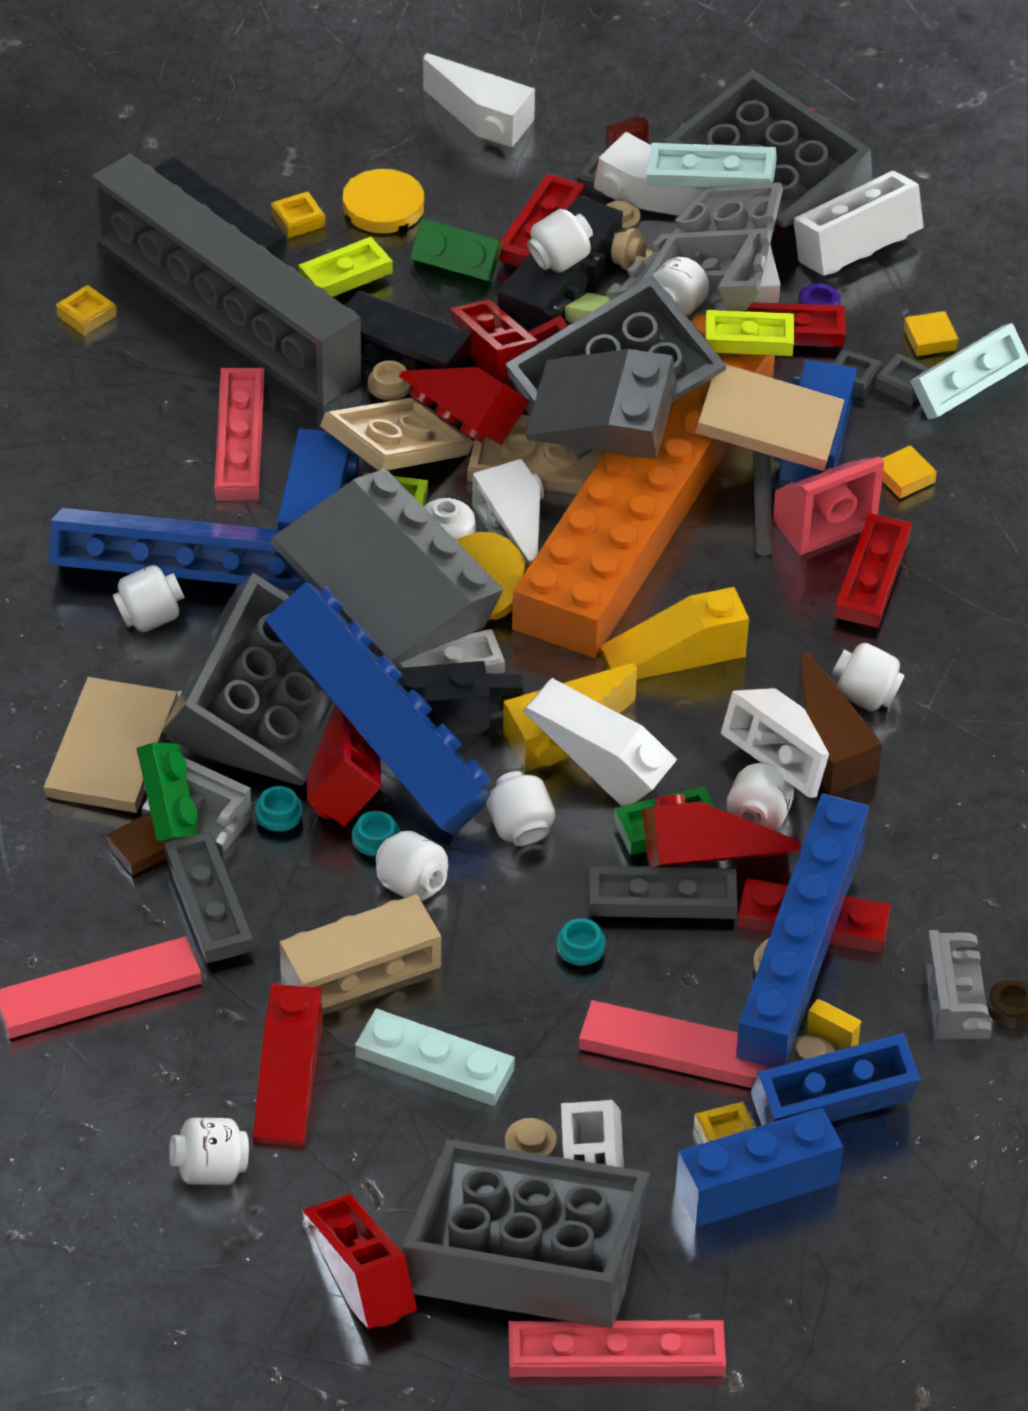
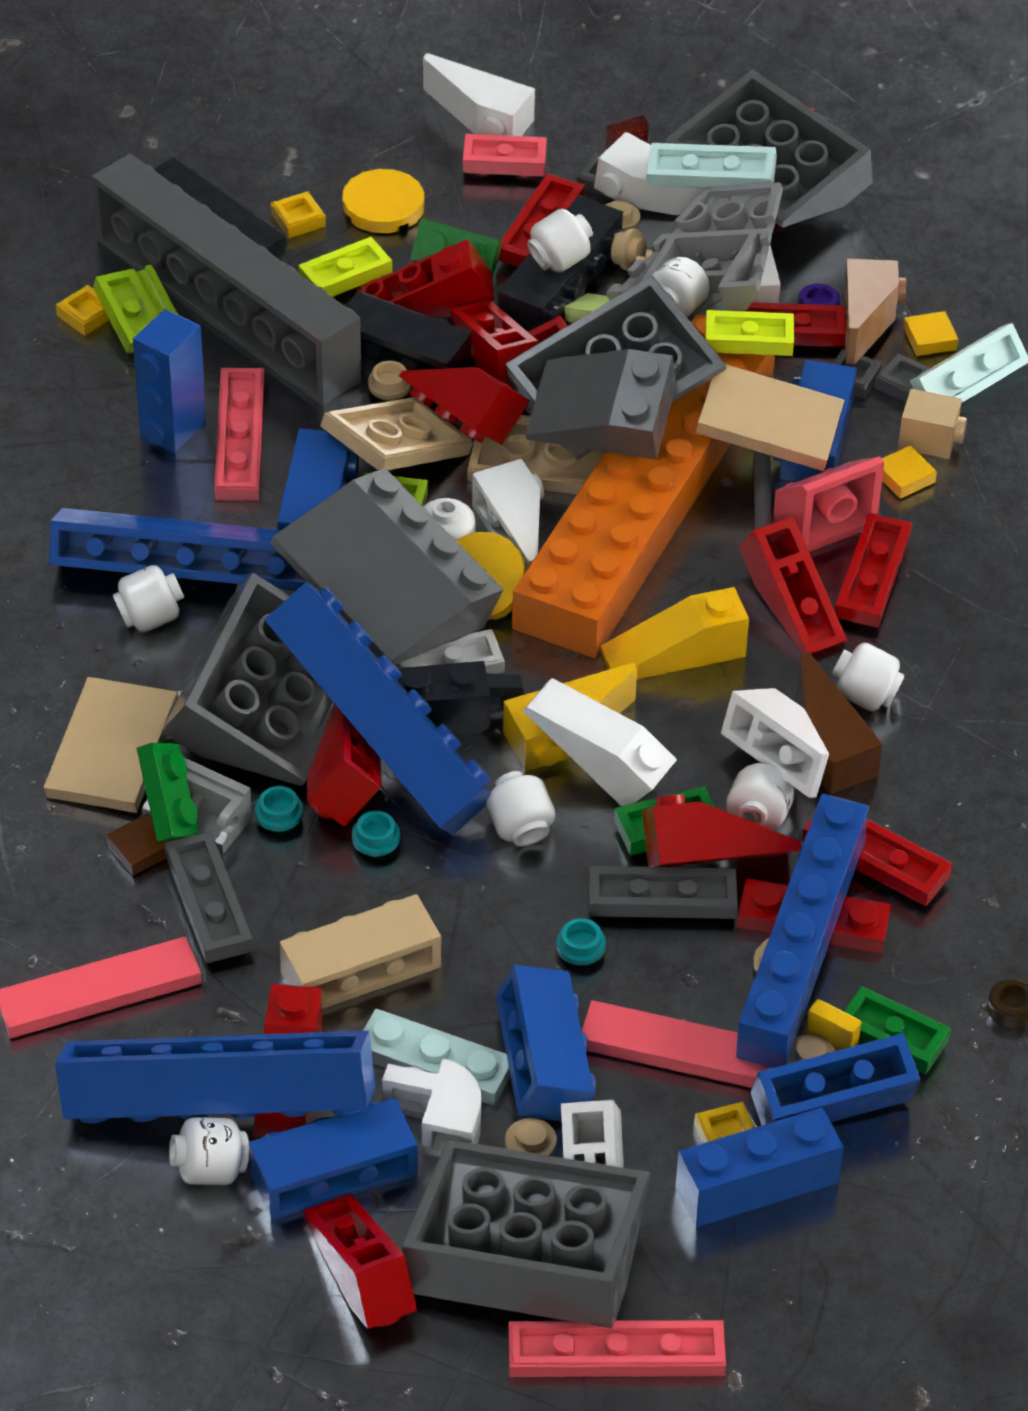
(131, 301): none -> lime plate
(169, 380): none -> blue brick
(216, 1076): none -> blue brick
(333, 1158): none -> blue brick
(411, 865): white head -> none
(437, 282): none -> red slope
(444, 1101): none -> white brick
(504, 155): none -> coral plate
(544, 1041): none -> blue brick
(792, 586): none -> red slope
(858, 223): white brick -> none
(870, 303): none -> slope
(887, 1018): none -> green plate
(900, 863): none -> red plate
(932, 423): none -> tan brick
(956, 987): light grey hinge -> none

